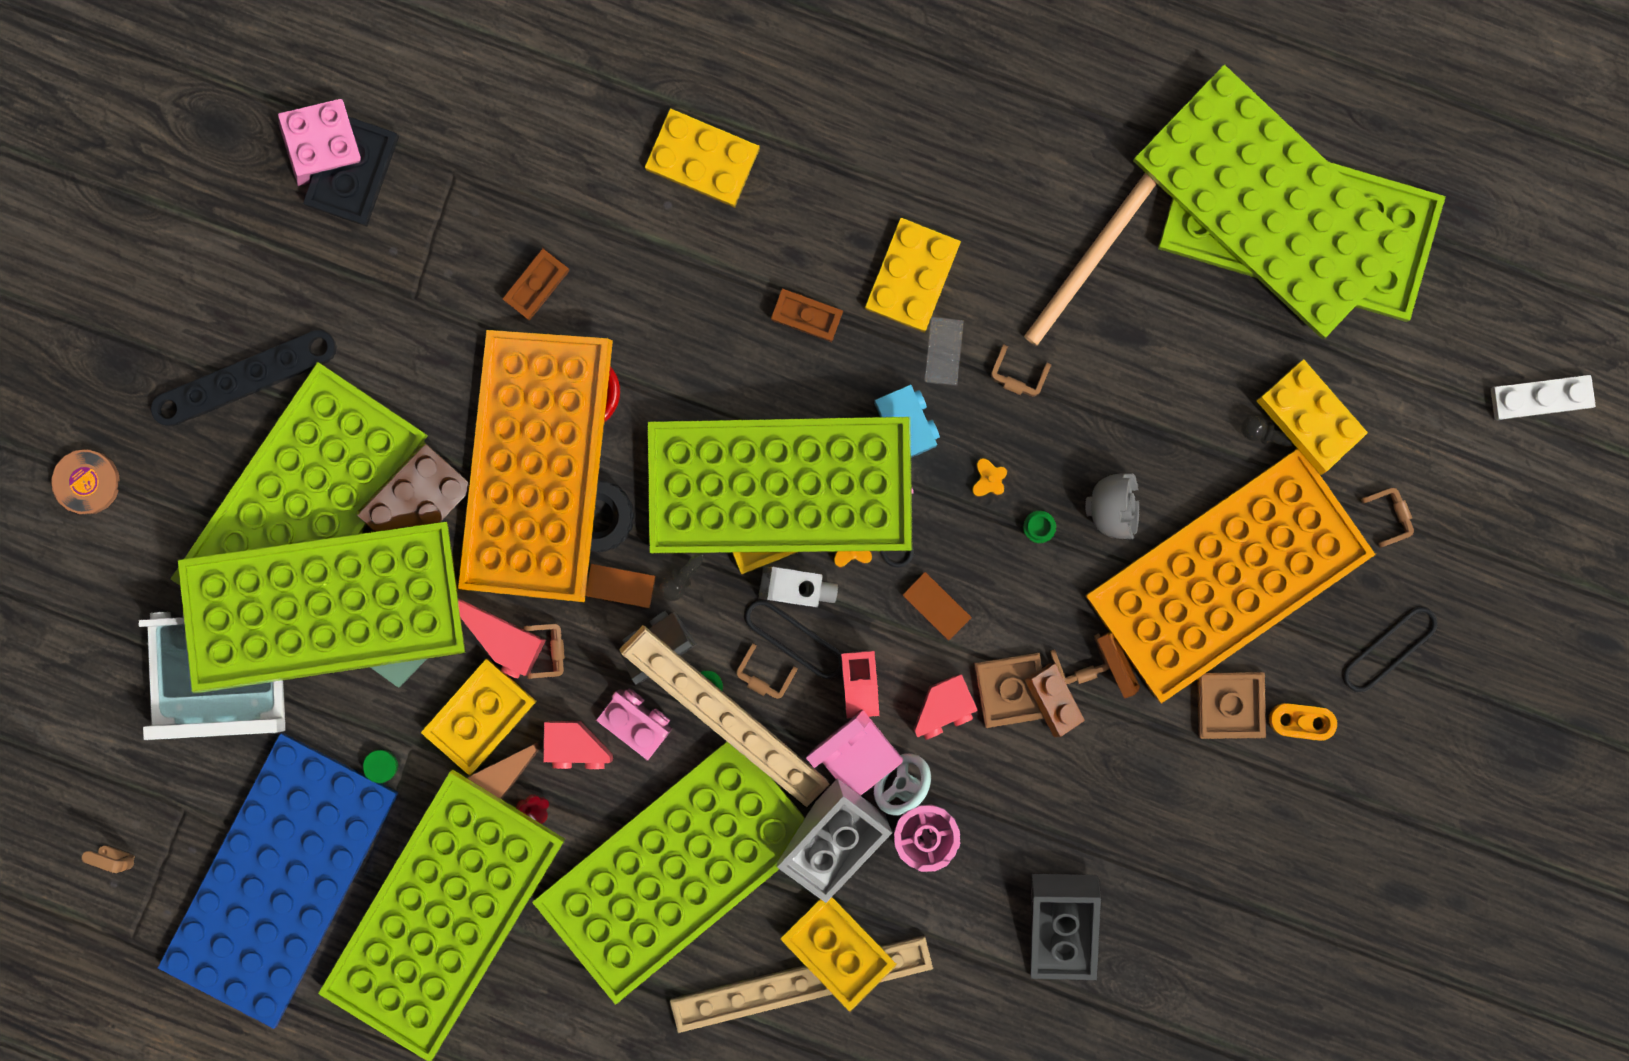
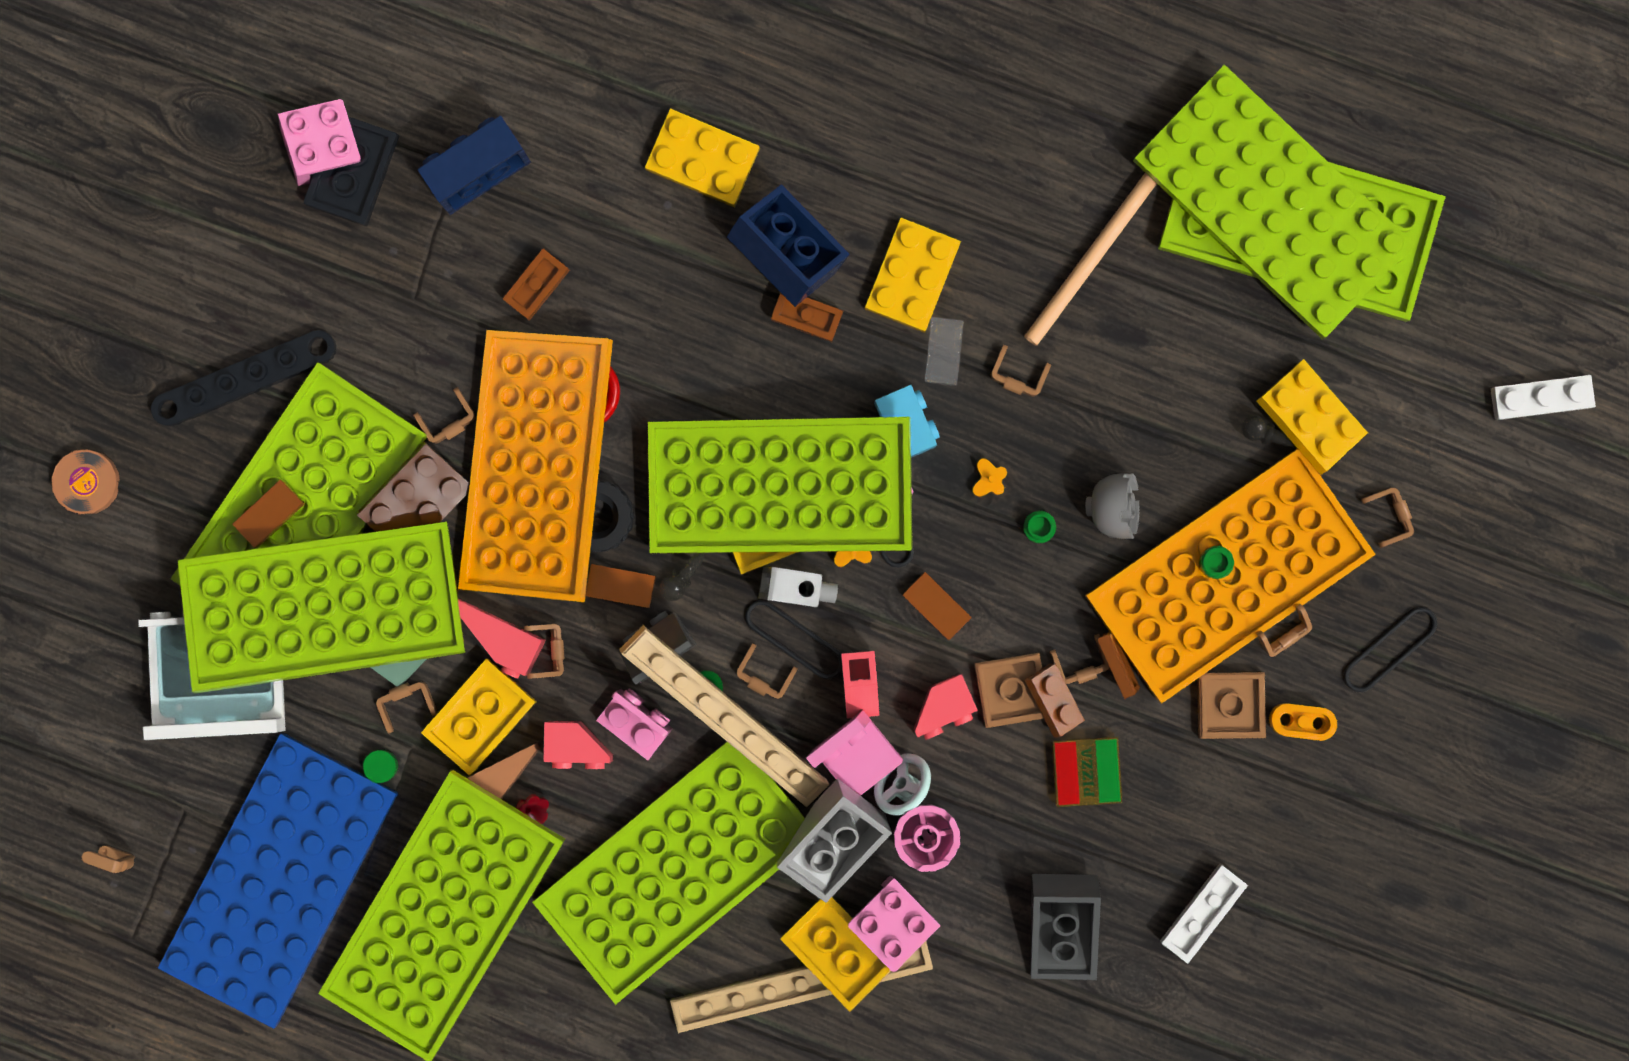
(268, 513): none -> dark orange tile
(401, 692): none -> medium nougat piece
(452, 429): none -> medium nougat piece
(473, 164): none -> dark blue brick
(787, 245): none -> dark blue brick
(893, 924): none -> bright pink bracket
(1086, 771): none -> tile
(1203, 913): none -> white plate
(1216, 562): none -> green tile
(1288, 638): none -> medium nougat piece

